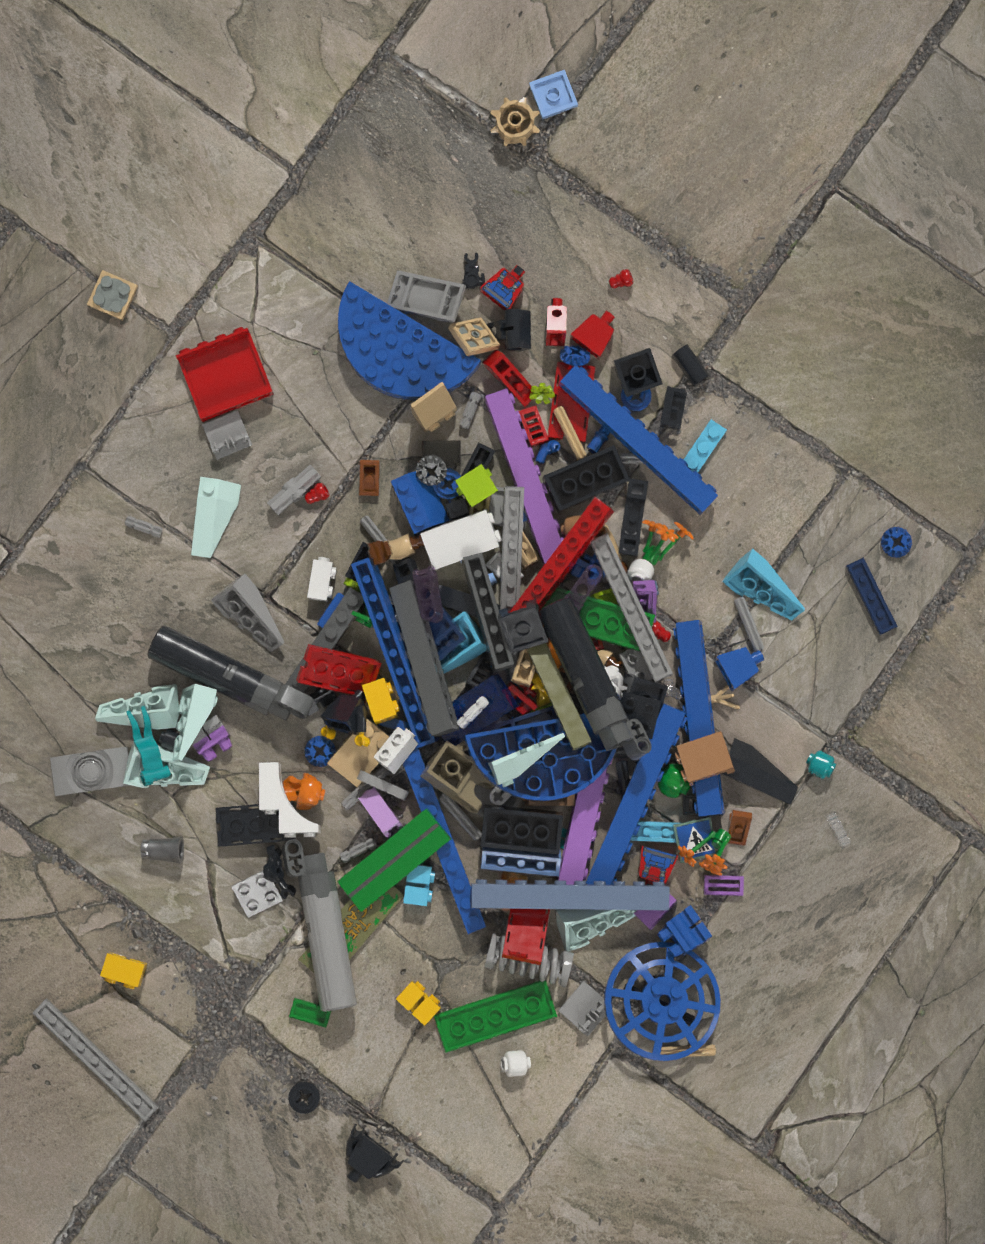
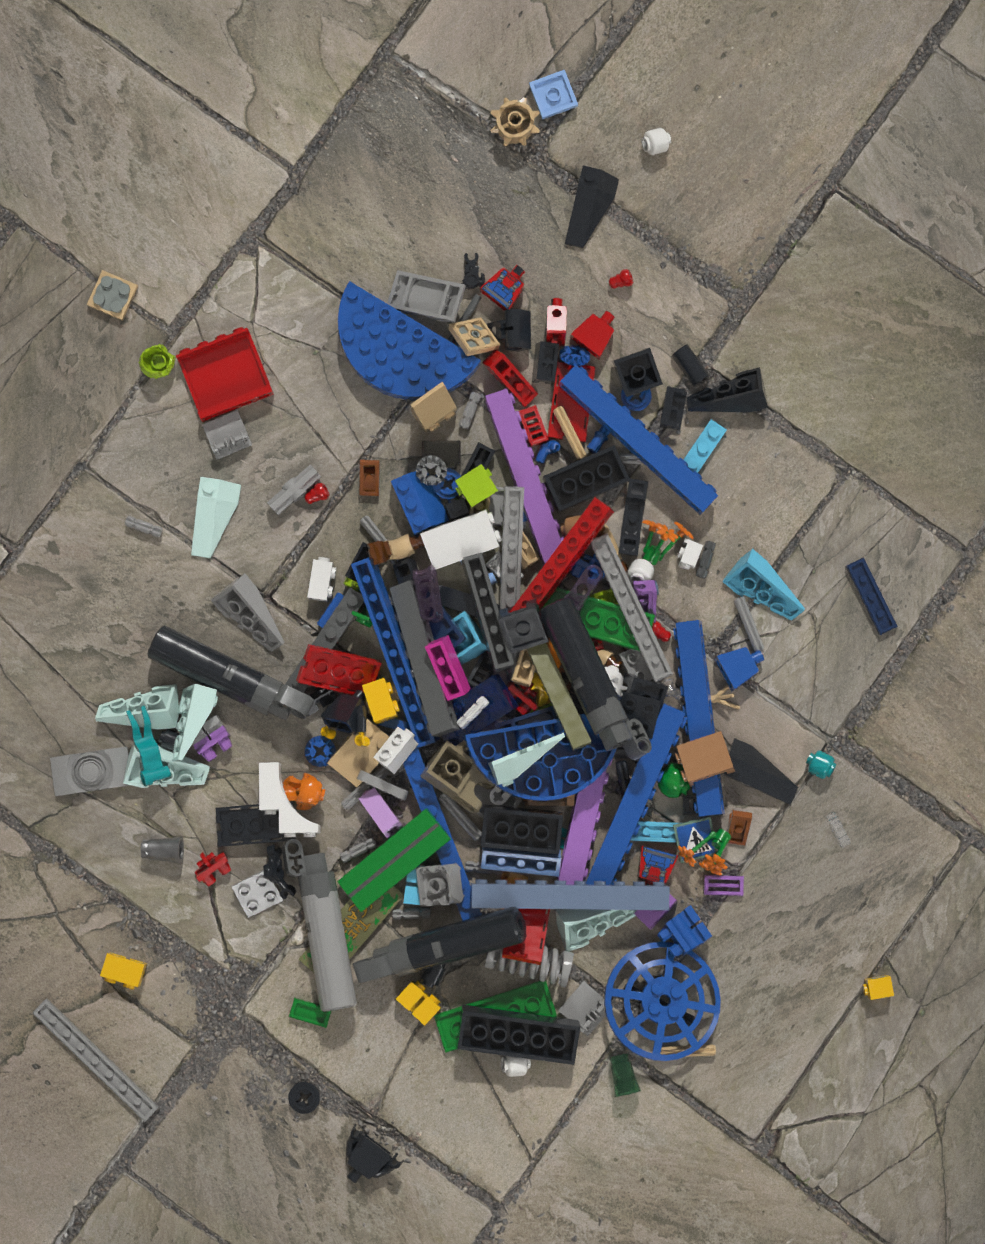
(156, 361): none -> lime hair
(210, 864): none -> red hips
(413, 913): none -> light grey axle
(433, 976): none -> black brick
(439, 884): none -> light grey slope
(444, 945): none -> black piece
(447, 668): none -> dark pink brick
(468, 312): none -> dark grey bar
(470, 866): none -> light grey axle
(518, 1034): none -> black brick
(542, 393): lime plant -> none
(545, 362): none -> black hinge
(592, 199): none -> black wedge
(623, 1075): none -> clear green plant
(656, 141): none -> white head
(689, 554): none -> white brick
(705, 559): none -> dark grey axle
(740, 394): none -> black wedge
(878, 987): none -> yellow brick
(887, 542): blue gear -> none

